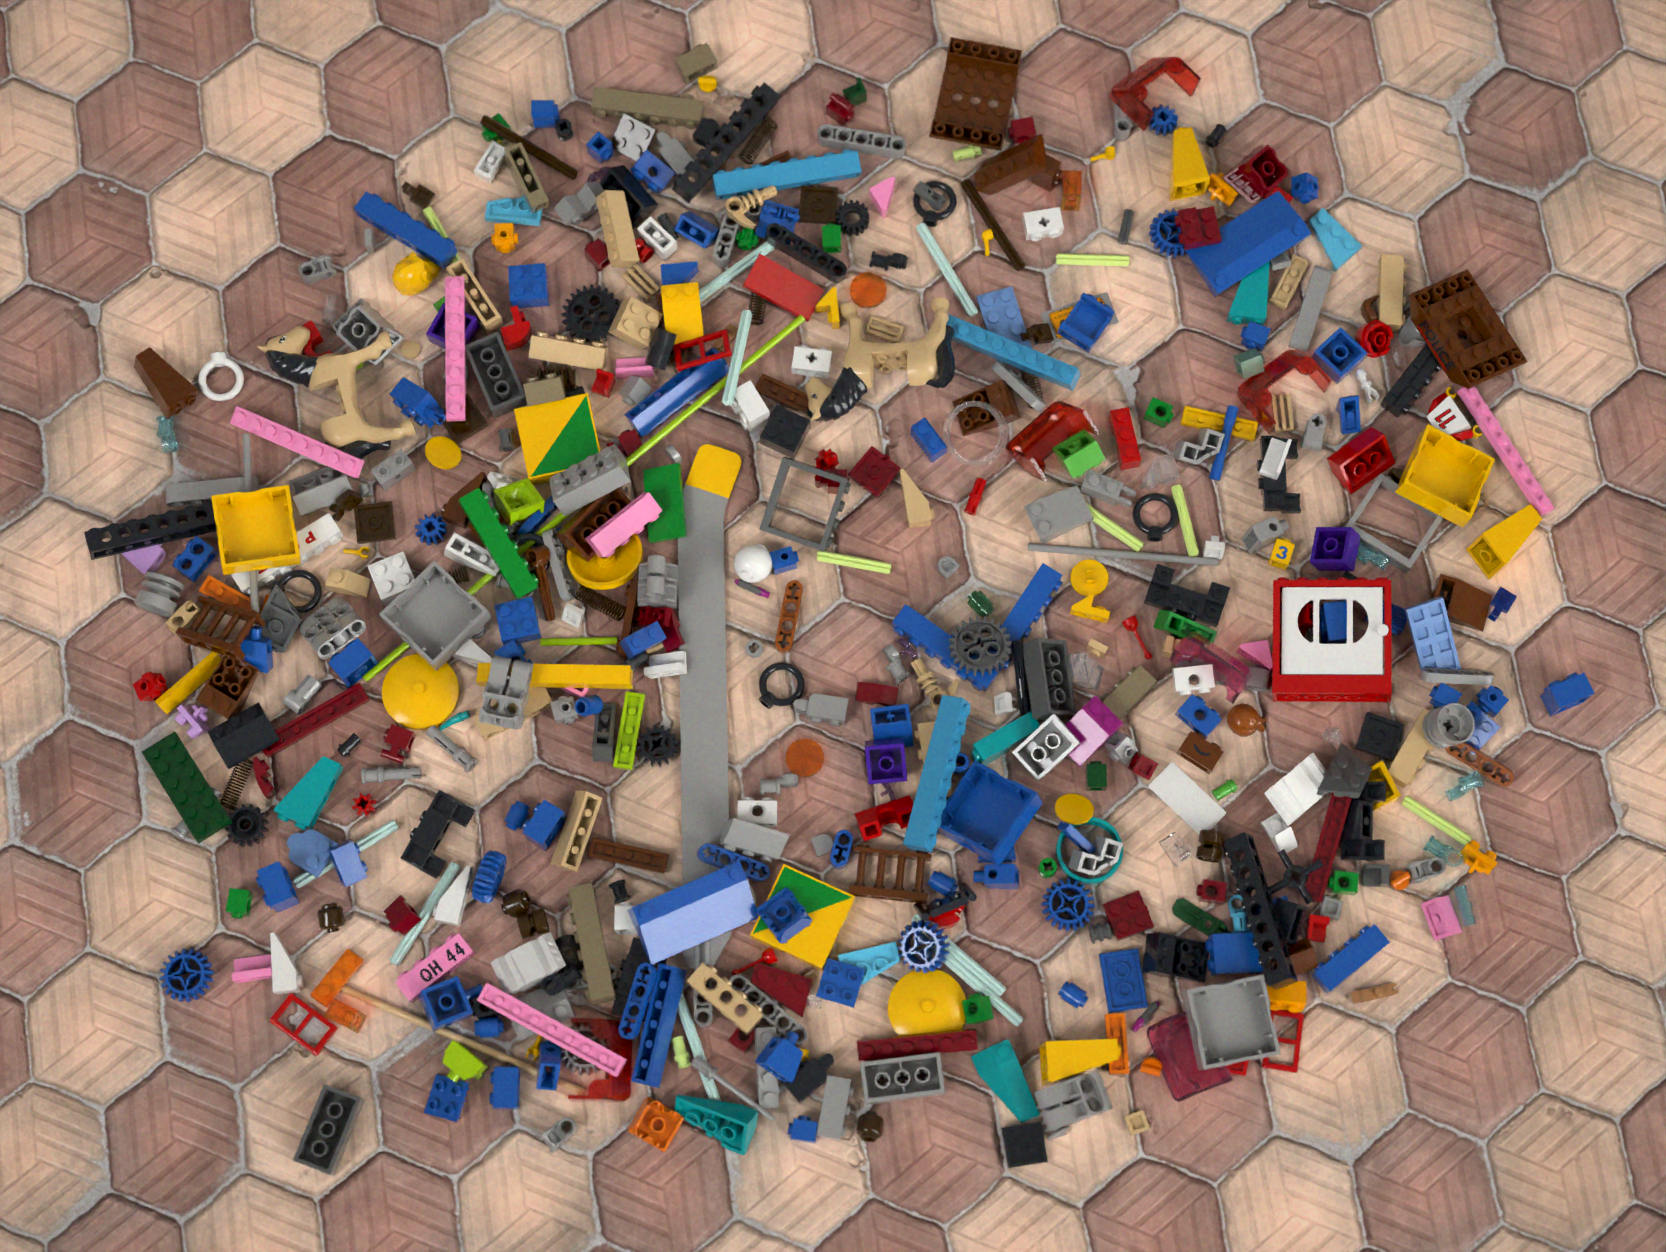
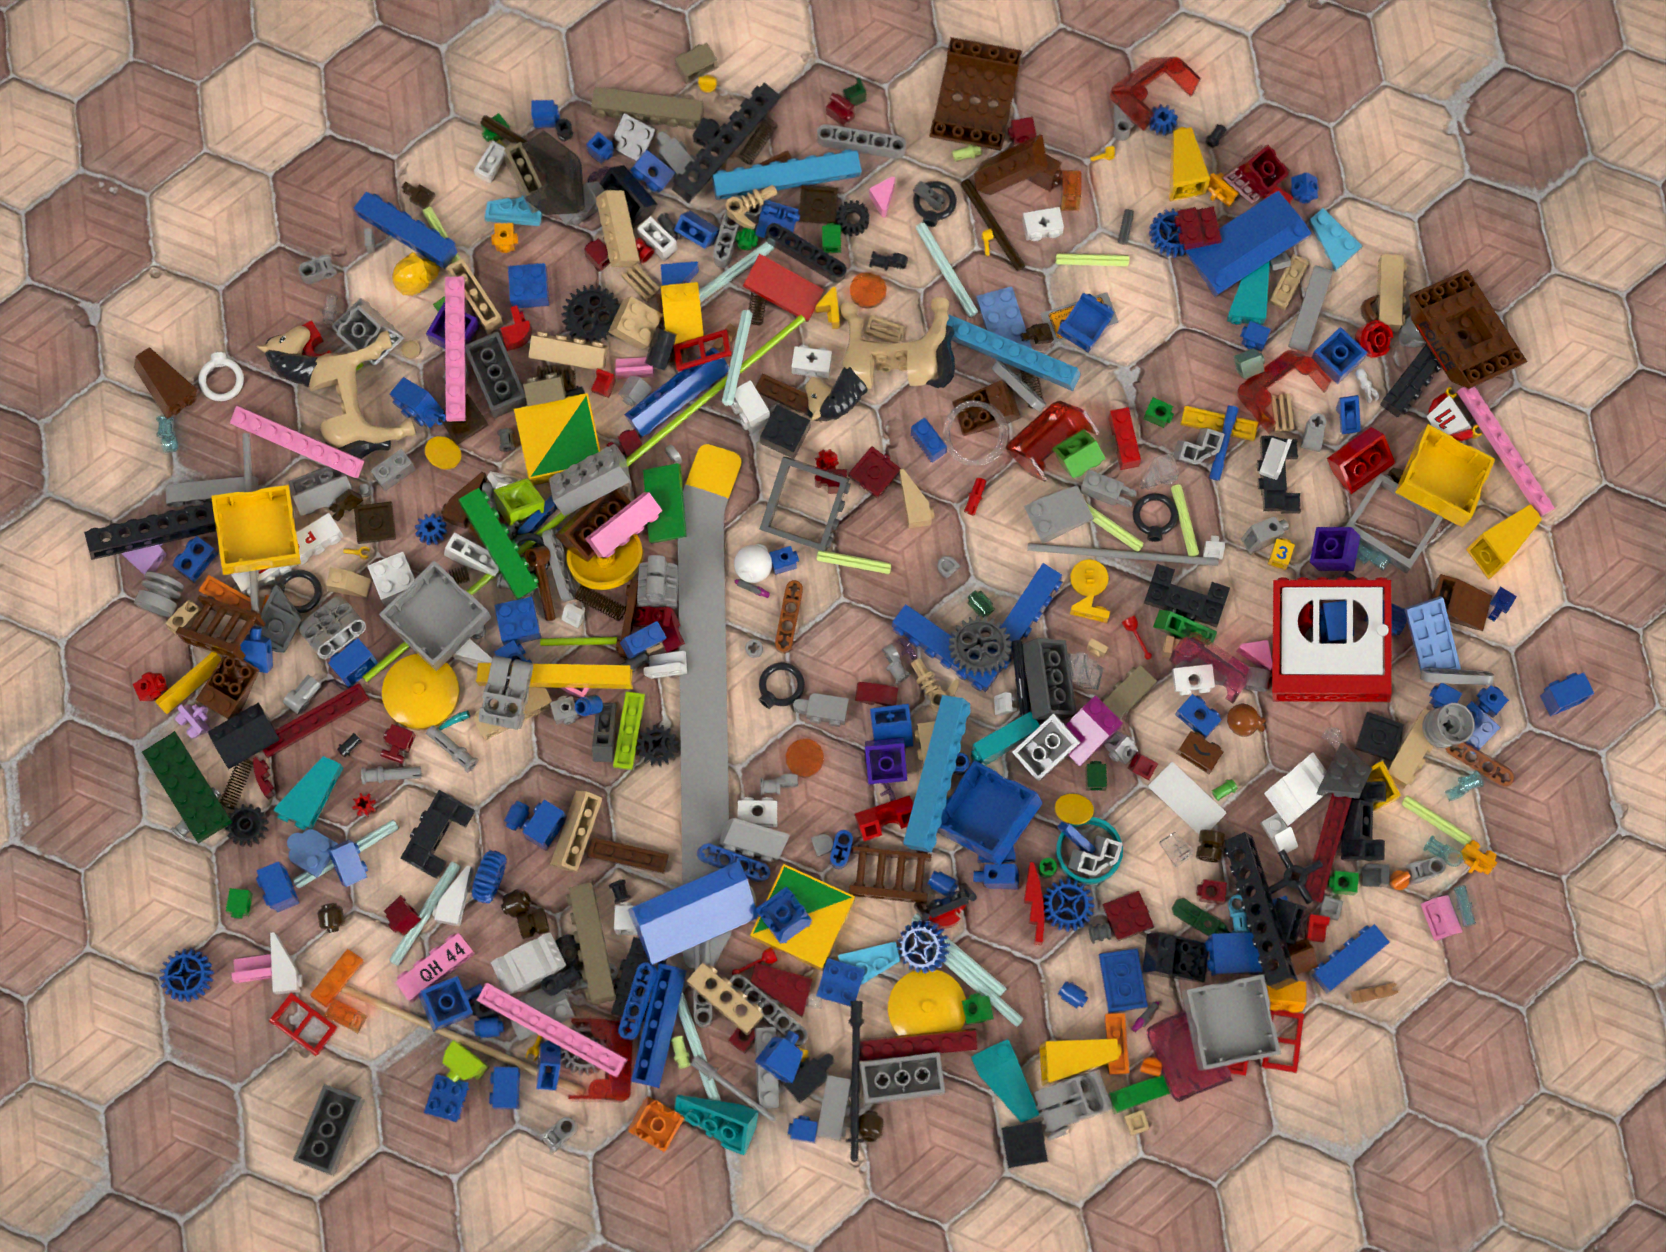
(563, 175): none -> clear smoke windscreen
(855, 1022): none -> black bar
(1034, 897): none -> red slope
(1138, 1094): none -> green slope

